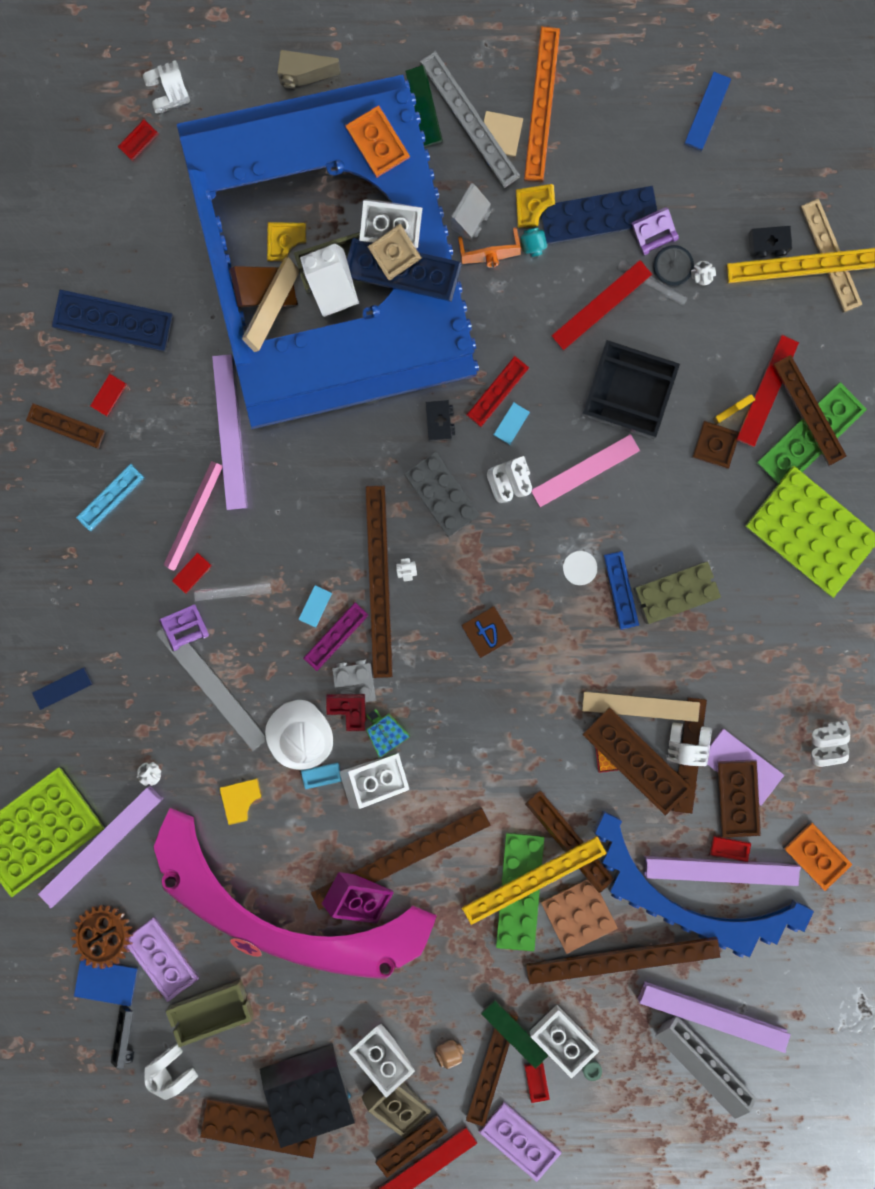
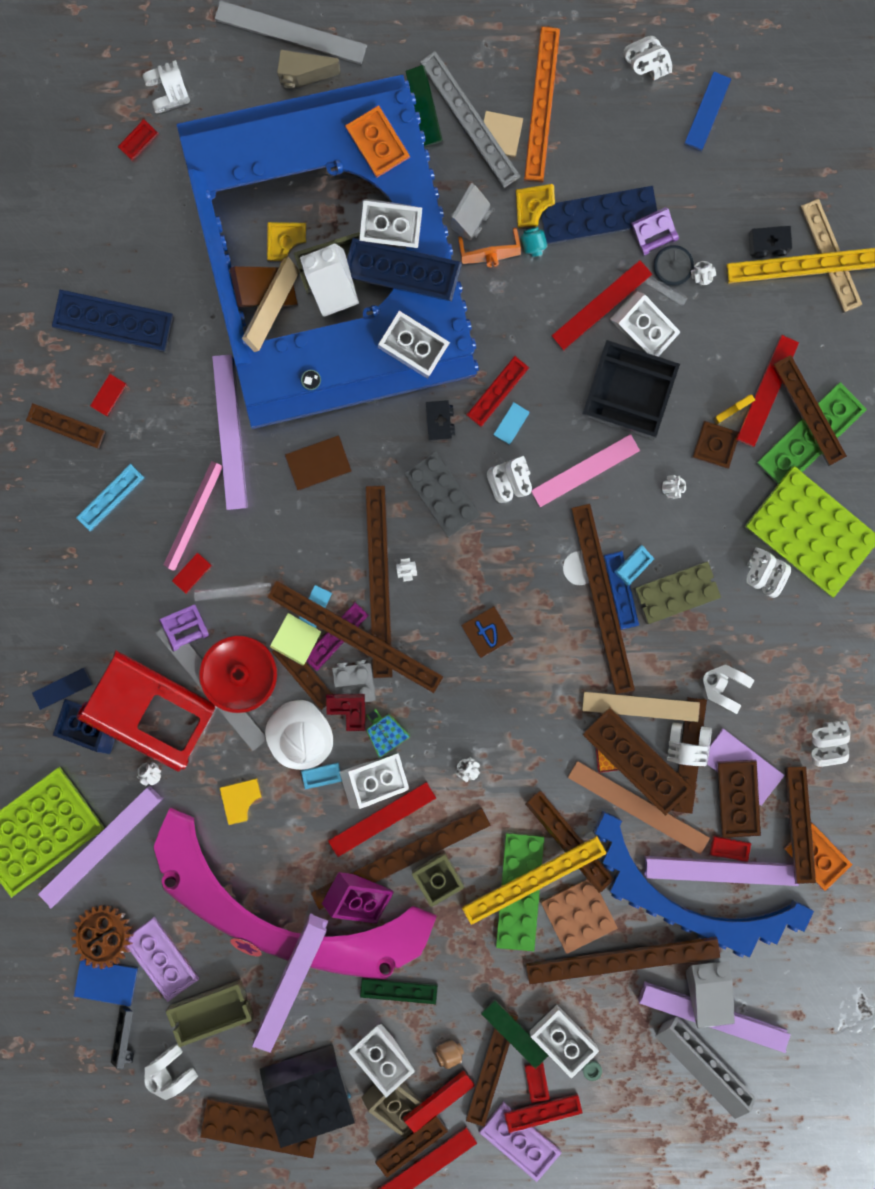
(78, 732): none -> dark blue slope
(123, 699): none -> red piece
(238, 674): none -> red dish
(290, 32): none -> light grey tile
(290, 983): none -> lavender tile
(295, 639): none -> yellowish green tile
(306, 679): none -> reddish brown plate
(310, 380): none -> black tile
(318, 463): none -> reddish brown tile
(355, 636): none -> reddish brown plate
(382, 819): none -> red tile
(394, 252): tan tile -> none
(398, 990): none -> dark green tile
(413, 344): none -> white brick
(438, 879): none -> olive brick
(438, 1101): none -> red tile
(468, 769): none -> white gear
(543, 1113): none -> red tile
(602, 599): none -> reddish brown plate
(634, 565): none -> medium azure tile
(638, 807): none -> nougat tile
(644, 324): none -> white slope
(655, 60): none -> white piece
(674, 486): none -> white gear
(711, 994): none -> light grey slope
(722, 674): none -> white piece
(766, 568): none -> white piece
(800, 825): none -> reddish brown plate

